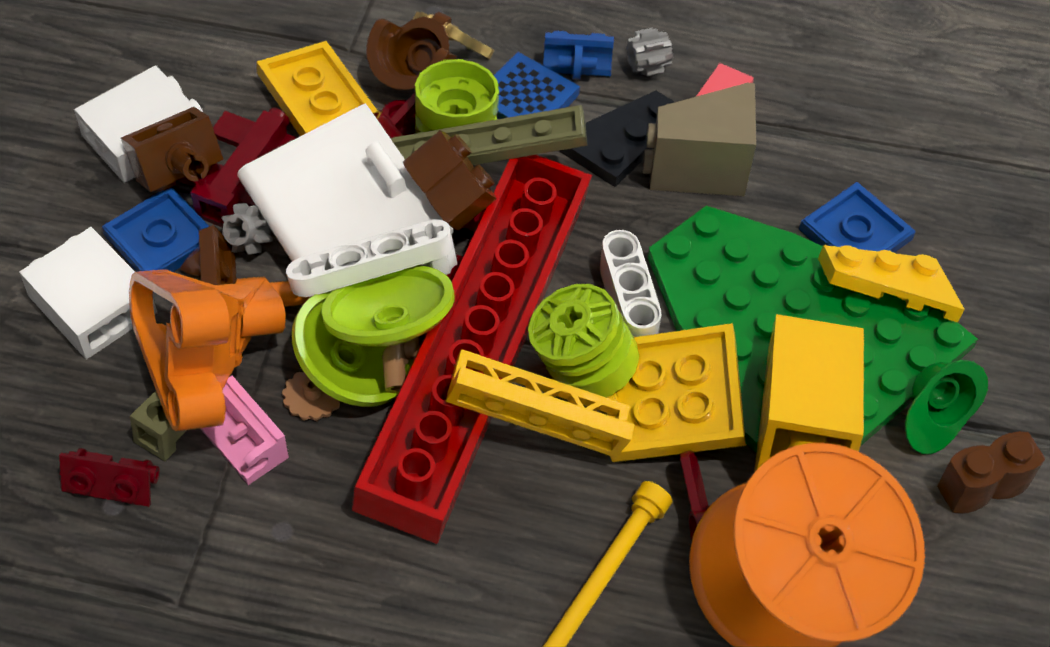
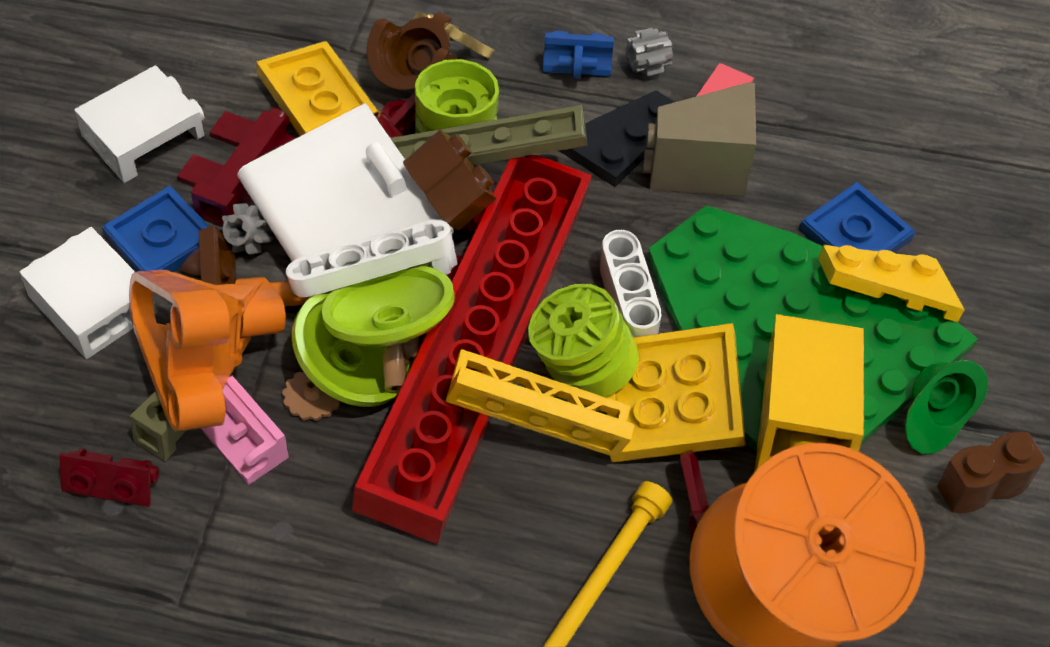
(173, 150): reddish brown brick -> none
(531, 88): blue tile -> none

